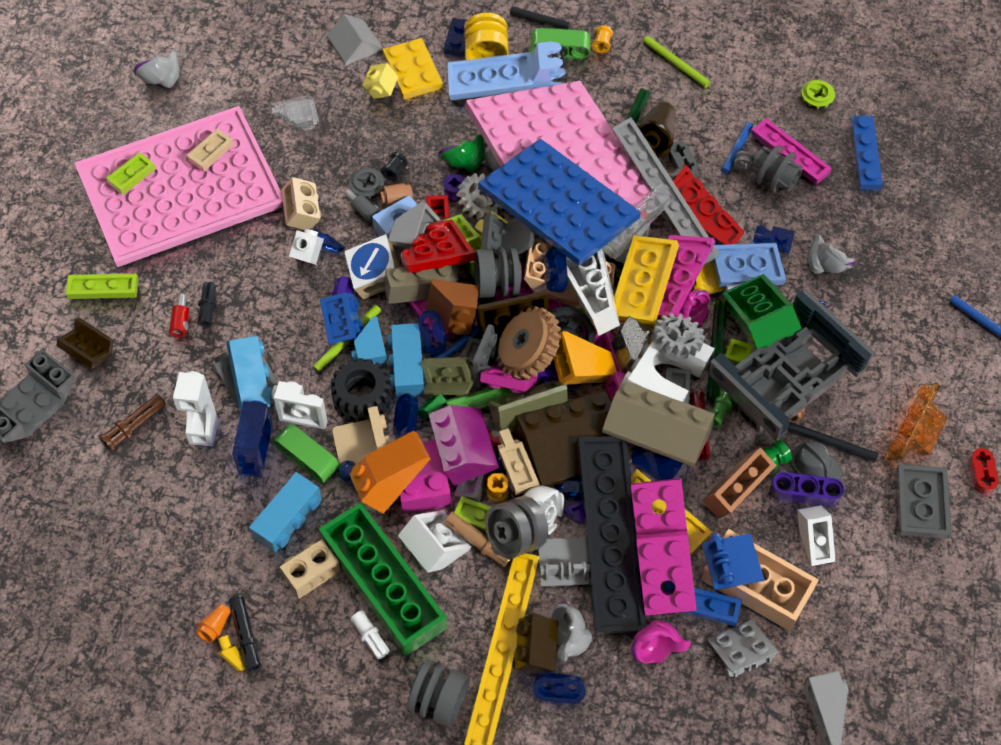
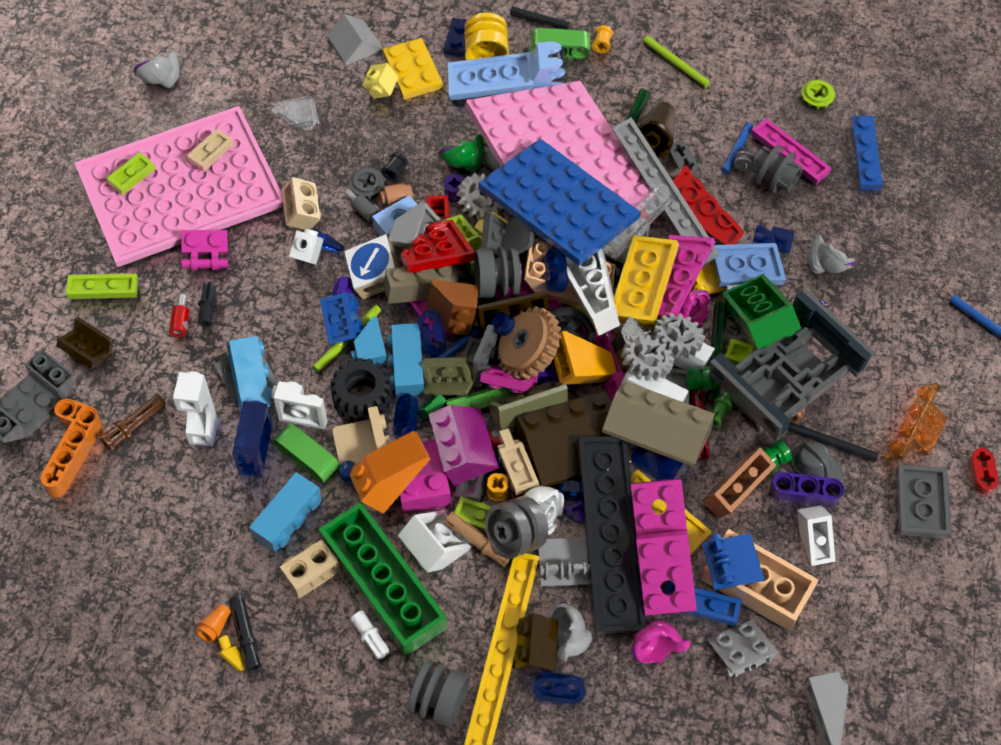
(58, 476): none -> orange beam
(204, 242): none -> dark pink plate
(503, 324): none -> clear blue bush
(647, 357): none -> light grey gear
(700, 379): none -> green wheel

